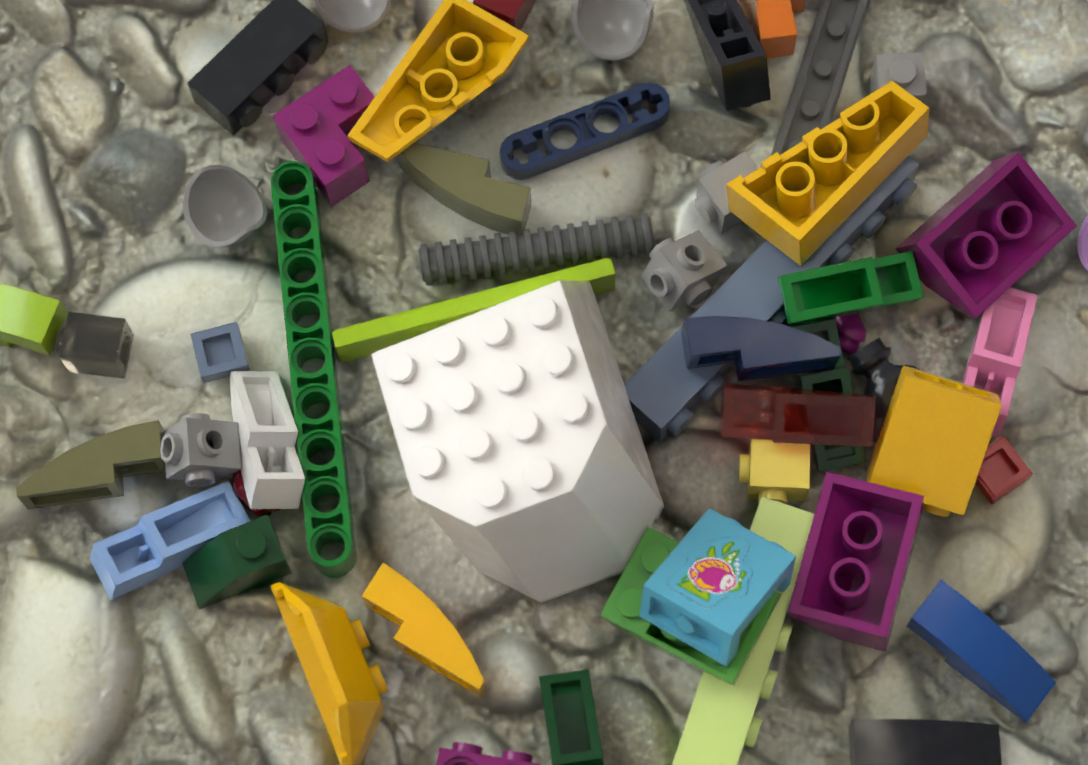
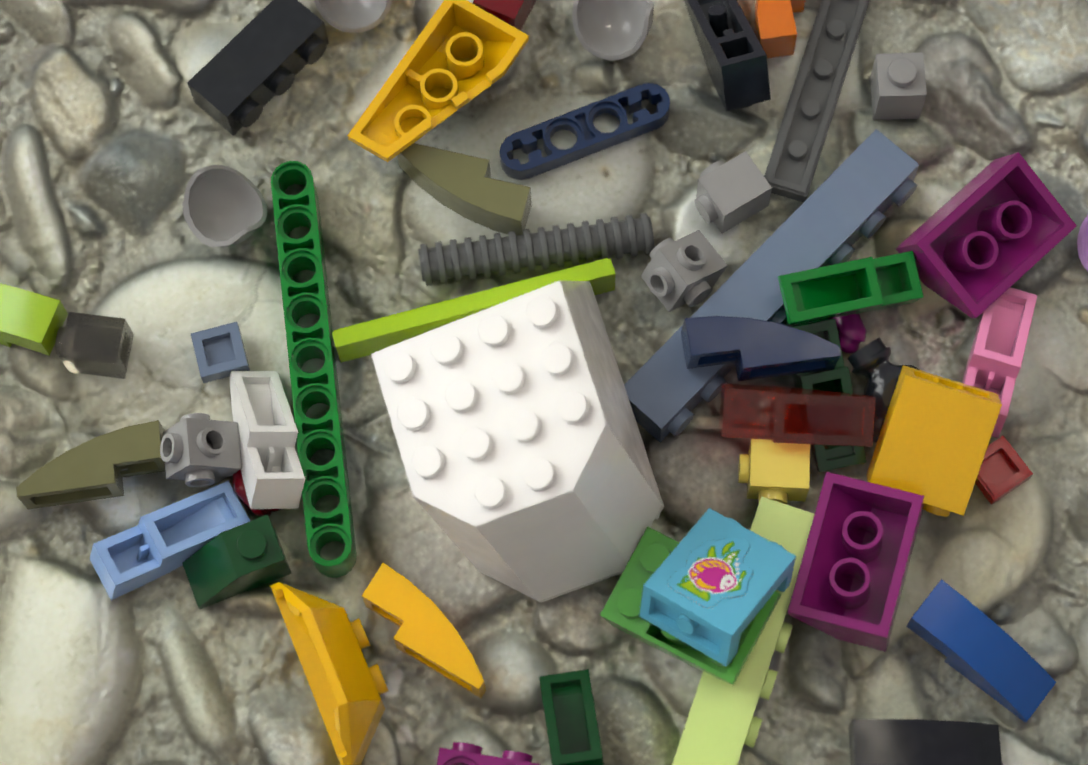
(317, 132): magenta brick -> none
(820, 182): yellow wedge -> none

